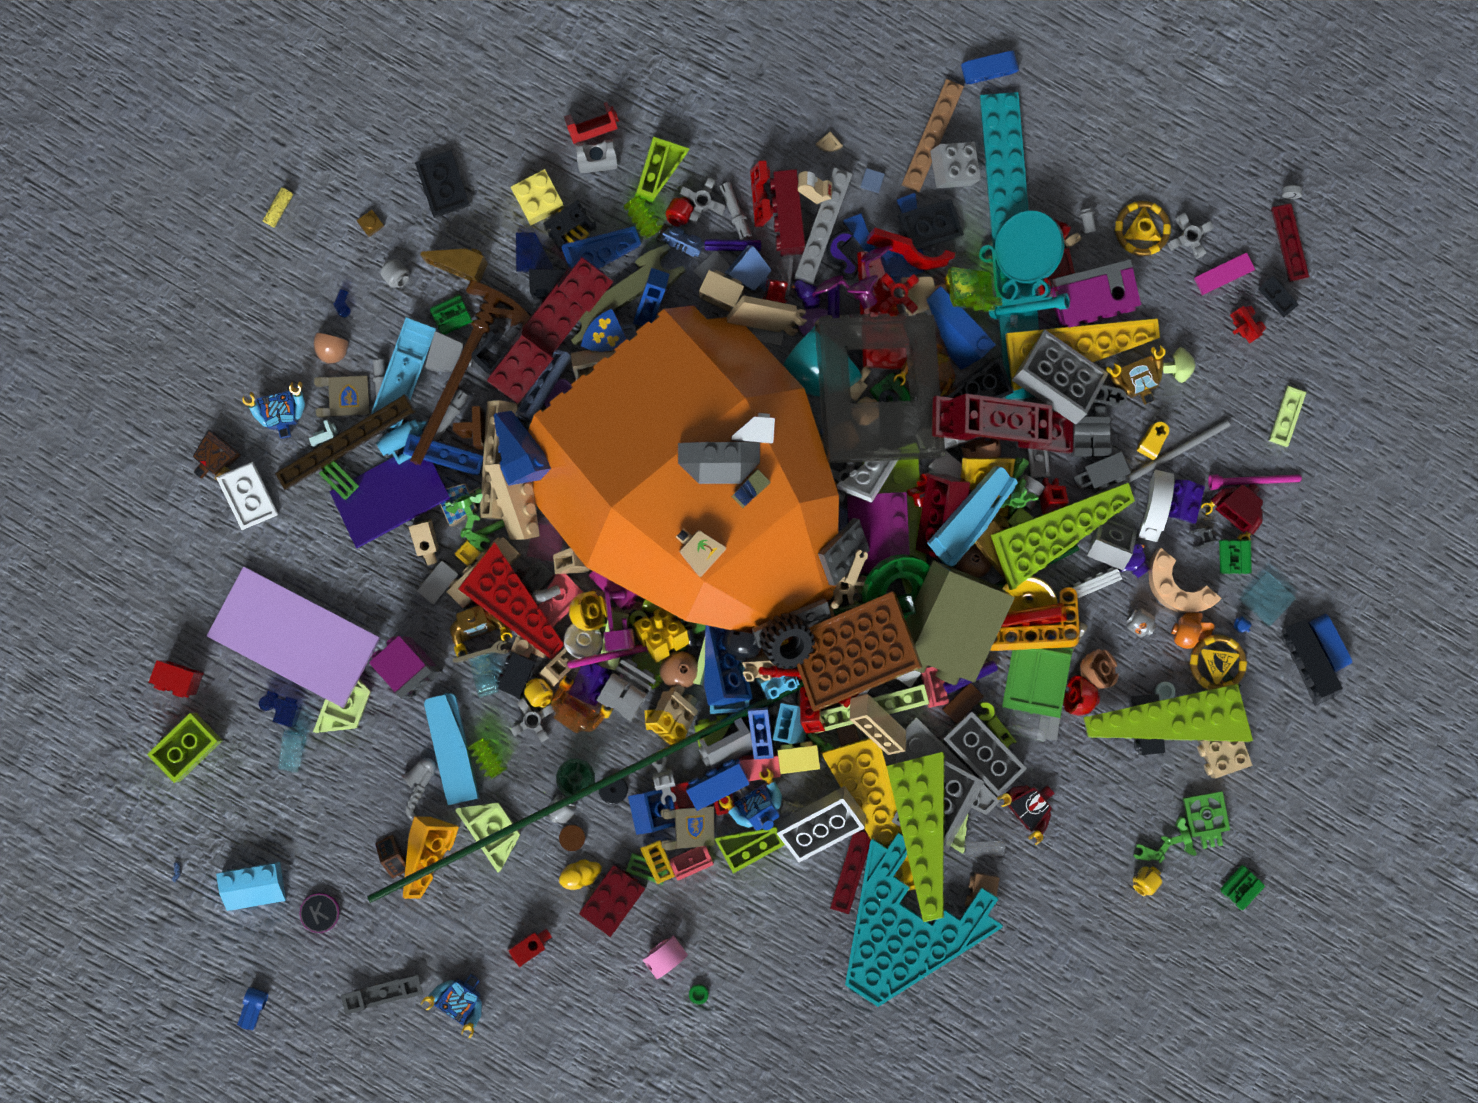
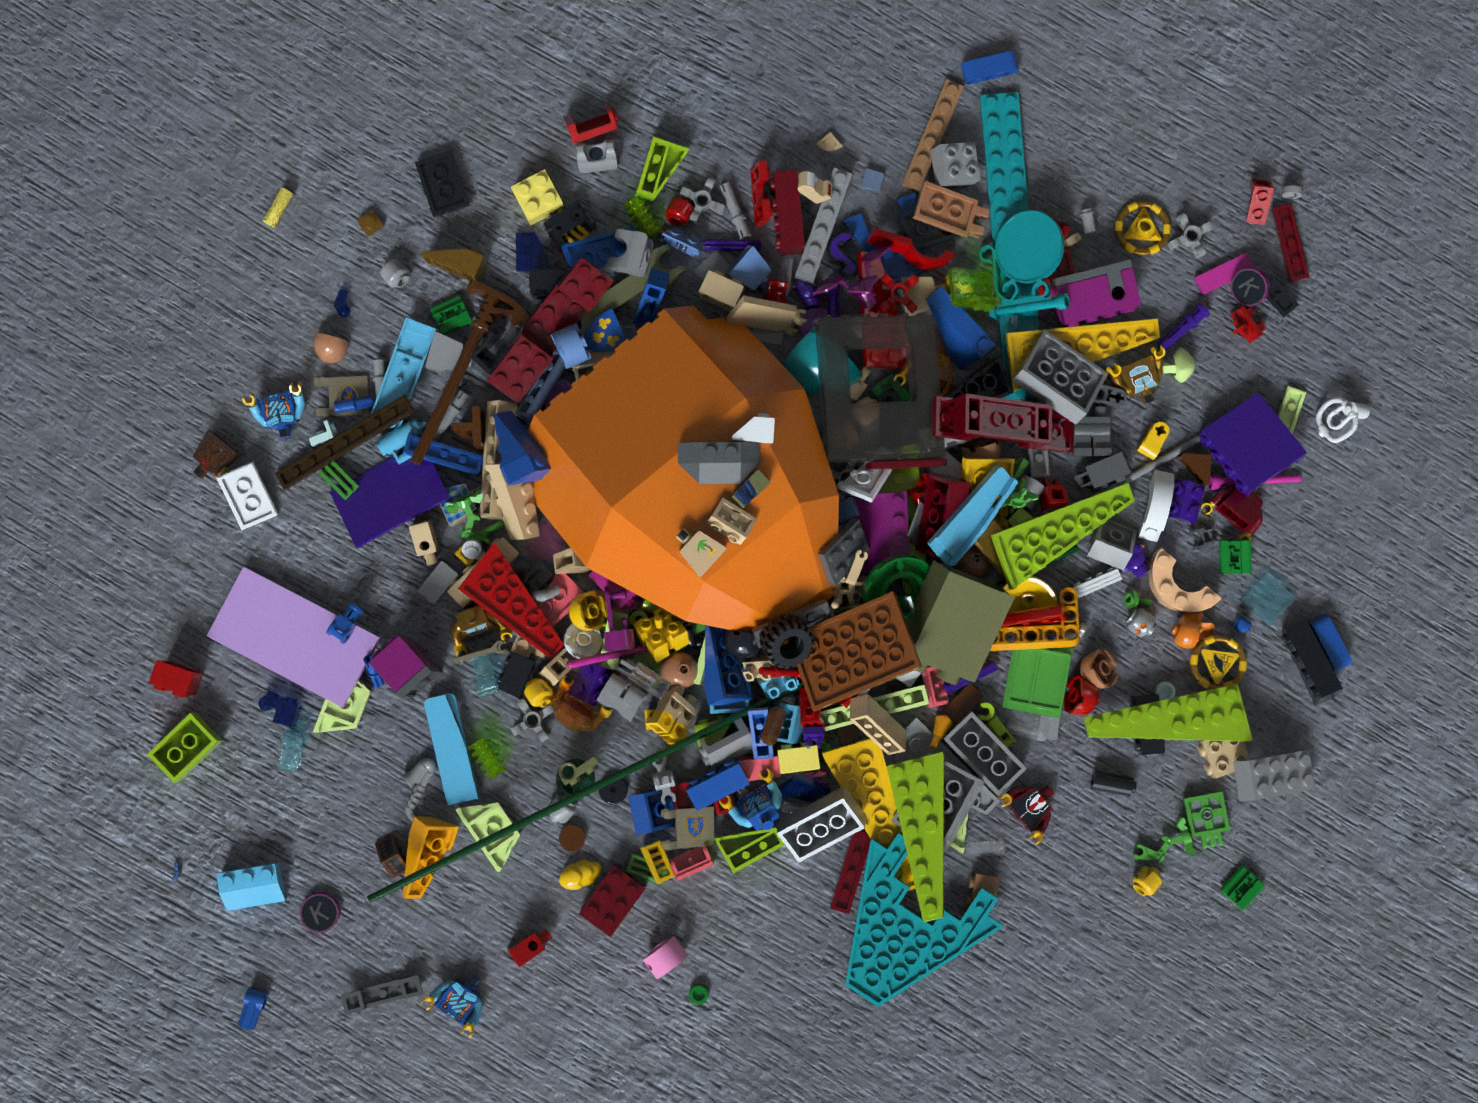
(344, 623): none -> blue connector
(353, 404): none -> blue axle
(371, 672): none -> blue axle
(472, 548): none -> light grey tile
(571, 346): none -> medium blue brick
(588, 767): none -> olive plate
(637, 255): none -> light grey piece
(649, 680): none -> clear slope
(731, 521): none -> tan bracket
(773, 725): none -> reddish brown tile
(803, 788): none -> clear blue wing
(813, 734): none -> dark purple tile
(816, 775): none -> flat silver piece
(848, 510): none -> medium blue tile
(906, 464): none -> dark red tile
(914, 528): none -> light grey window
(941, 727): none -> light orange cone
(949, 210): none -> nougat tile
(1112, 783): none -> black brick
(1133, 598): none -> bright green plate
(1189, 322): none -> dark purple pin
(1198, 465): none -> reddish brown slope
(1250, 287): none -> black tile
(1251, 444): none -> dark purple panel
(1260, 201): none -> bracket
(1274, 775): none -> light grey brick
(1351, 410): none -> white piece

